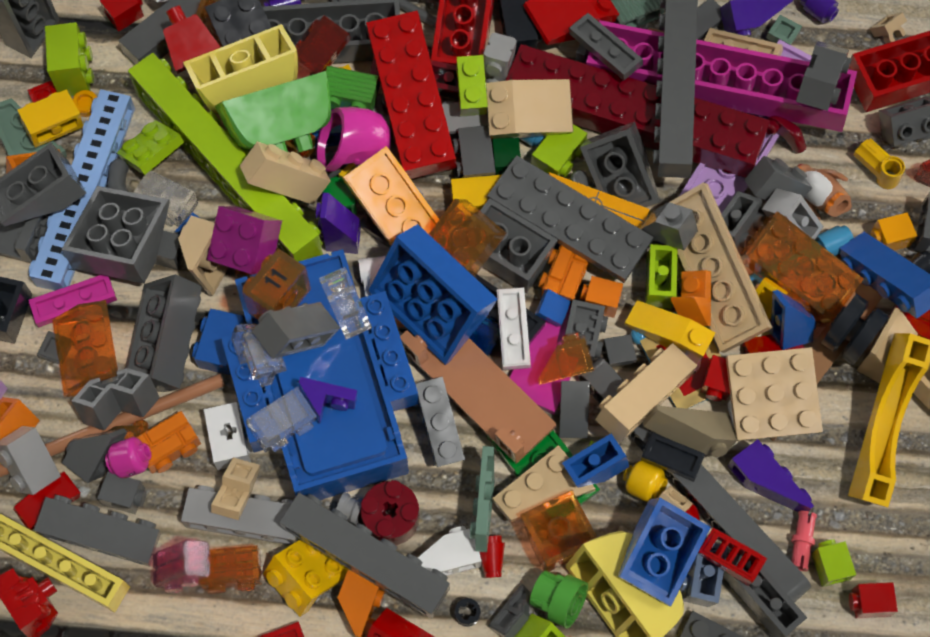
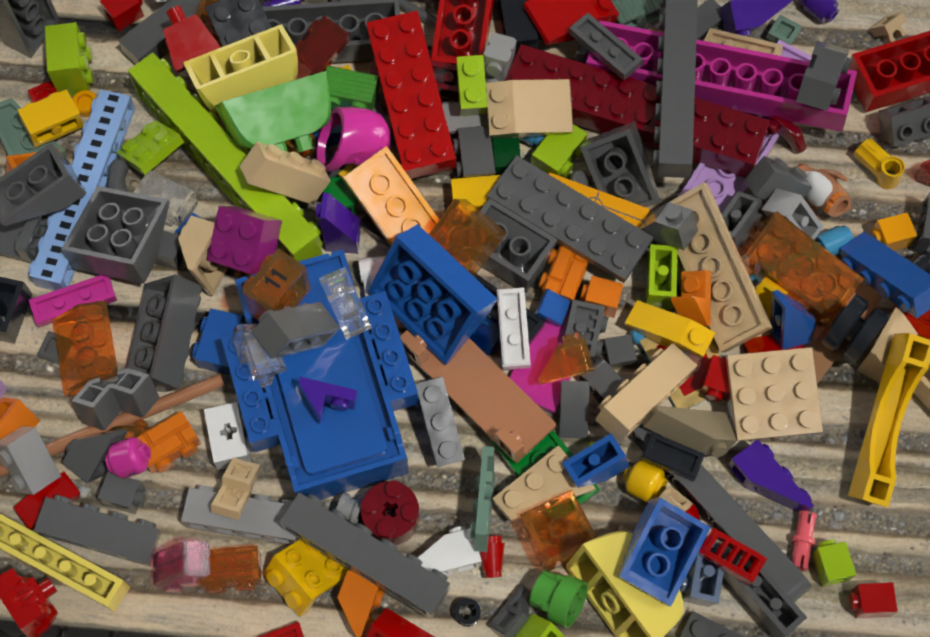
(281, 420): clear brick -> none

